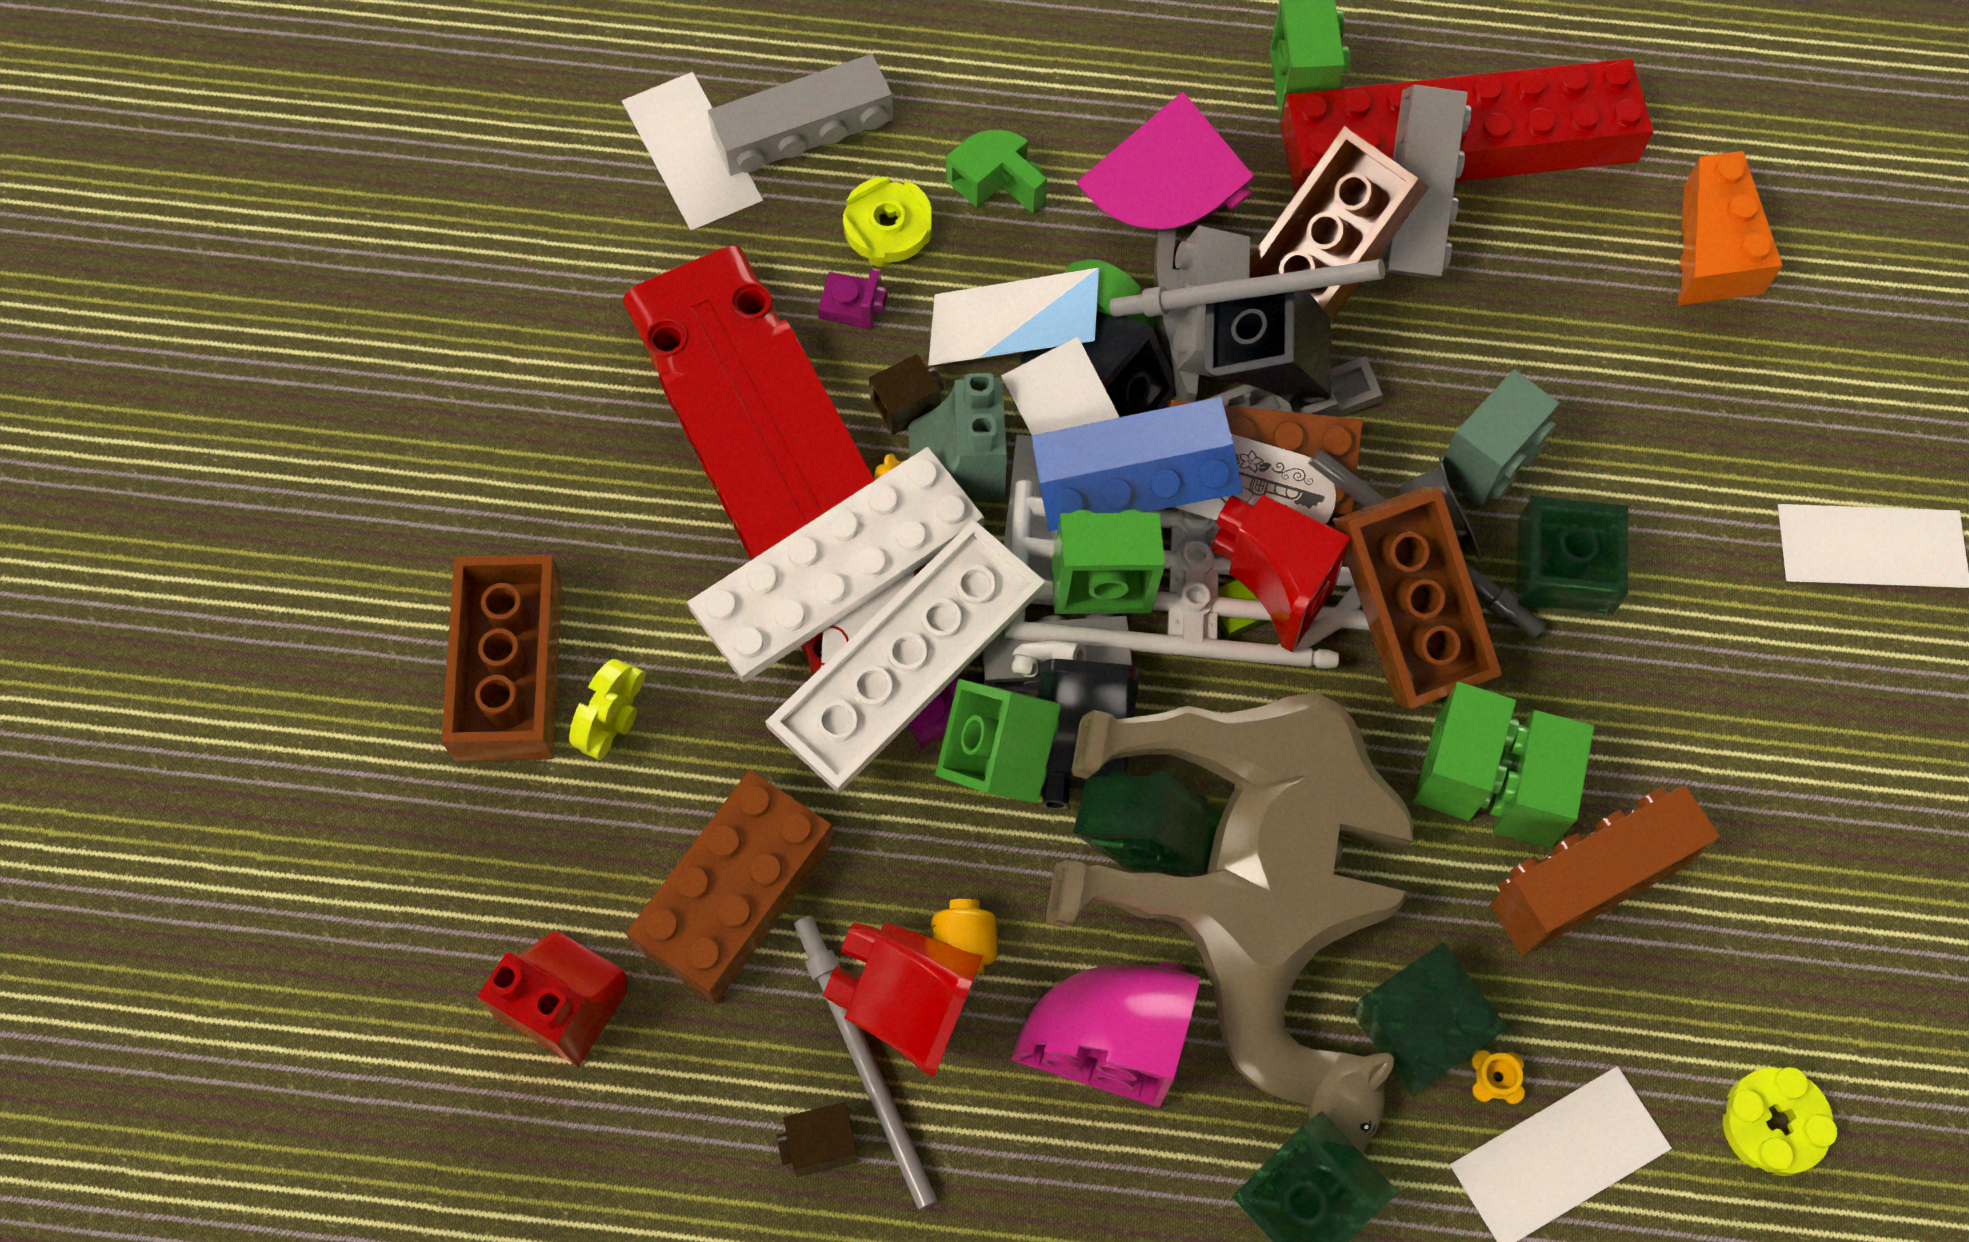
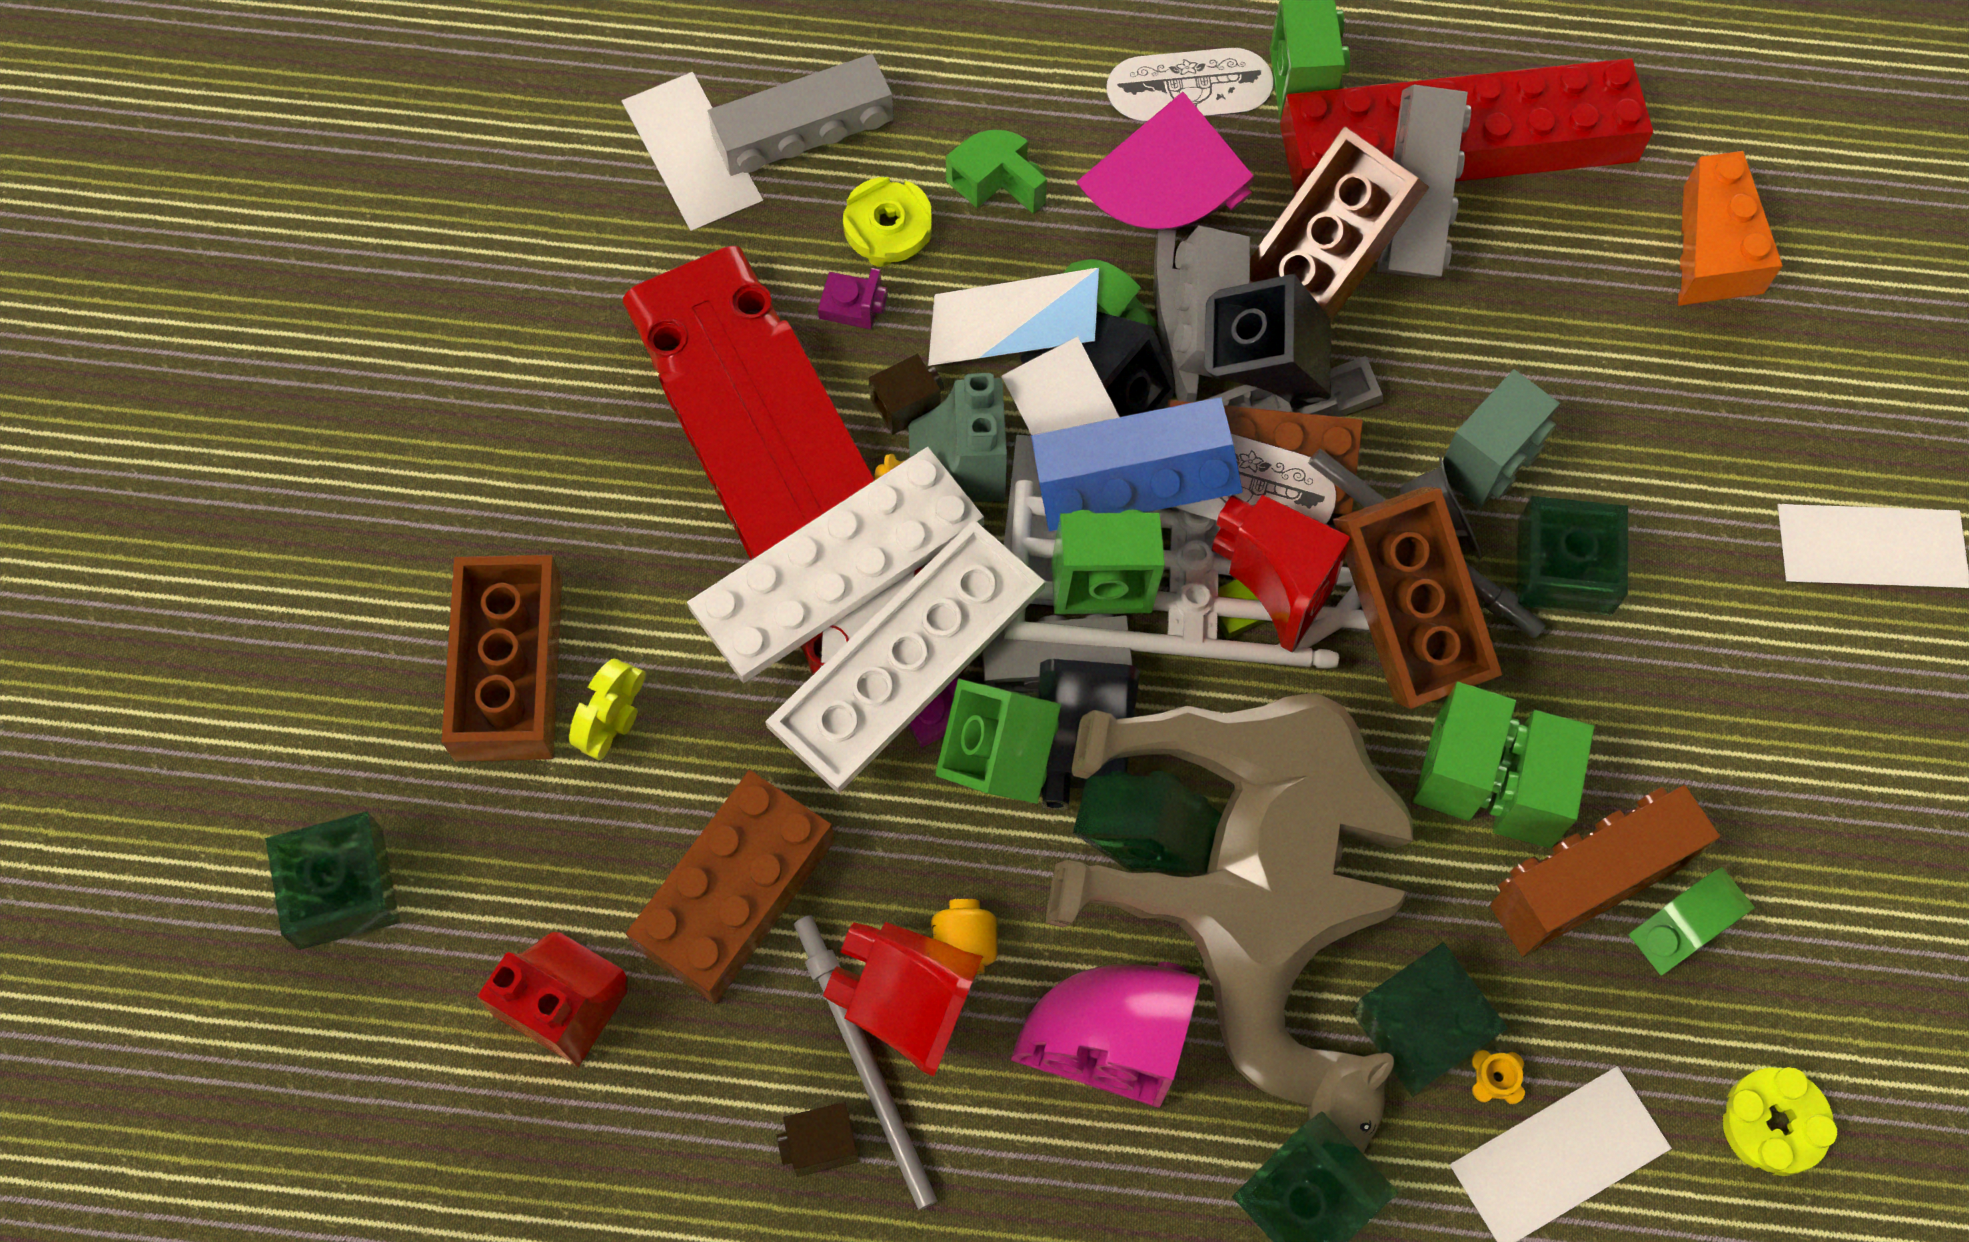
(332, 880): none -> clear green brick
(1031, 654): white arm -> none
(1159, 300): light grey bar -> none
(1212, 79): none -> white sticker
(1691, 920): none -> bright green brick

